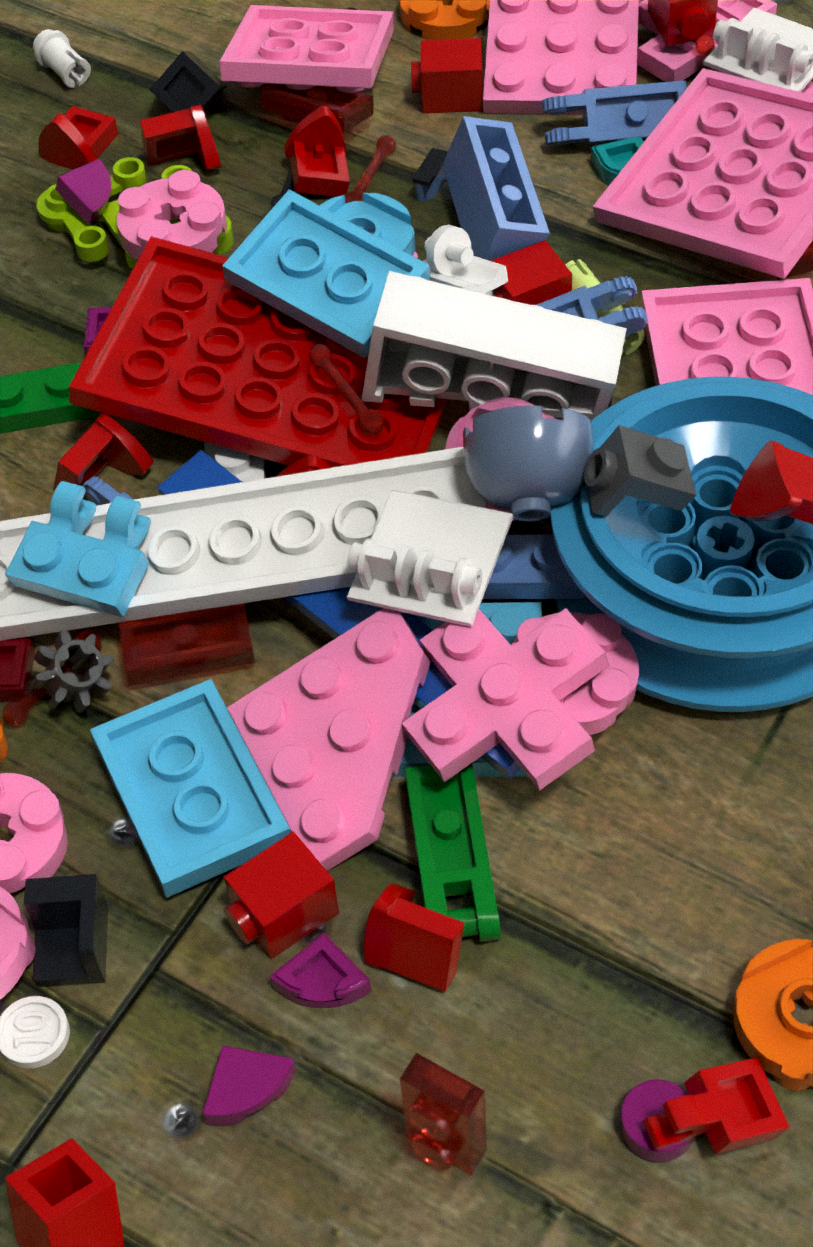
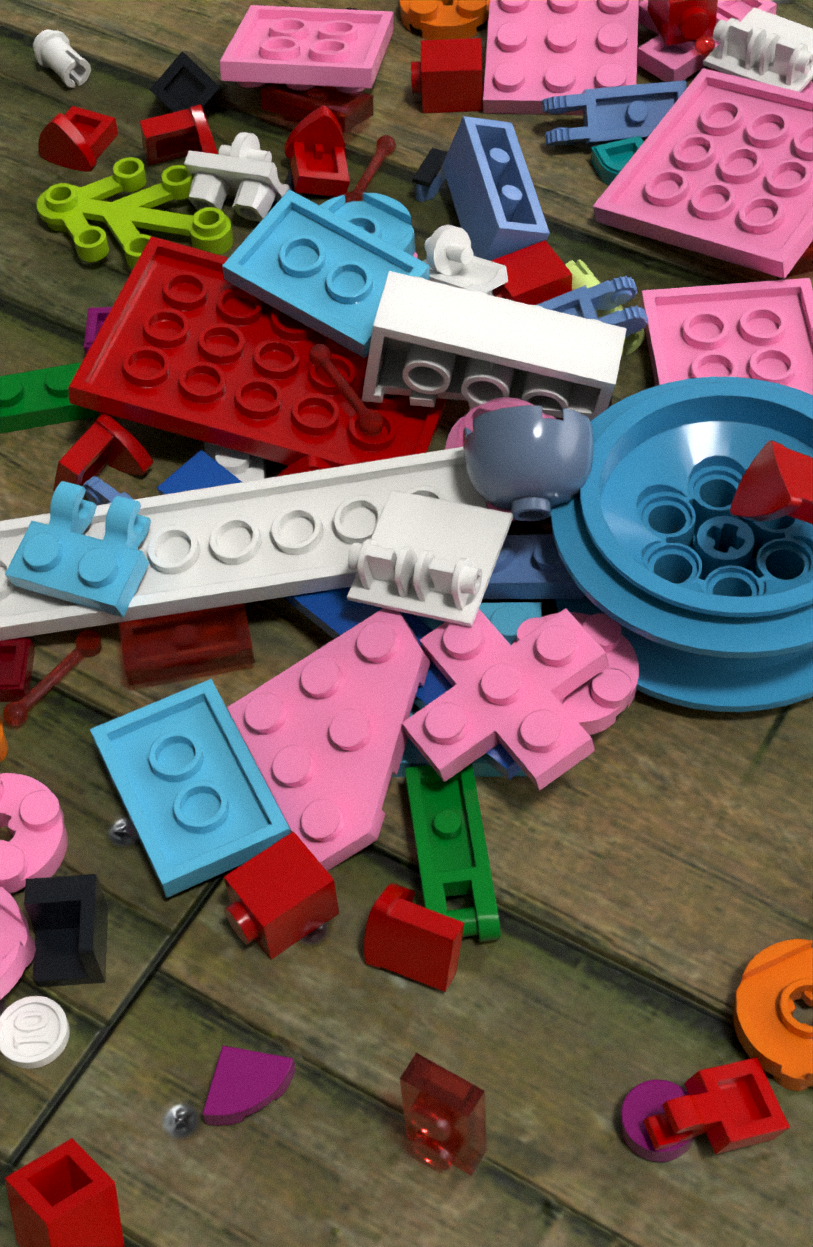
(79, 656): dark grey gear -> none
(86, 190): magenta tile -> none
(182, 196): bright pink plate -> none
(236, 171): none -> white hips
(321, 977): magenta tile -> none
(640, 468): dark grey bracket -> none

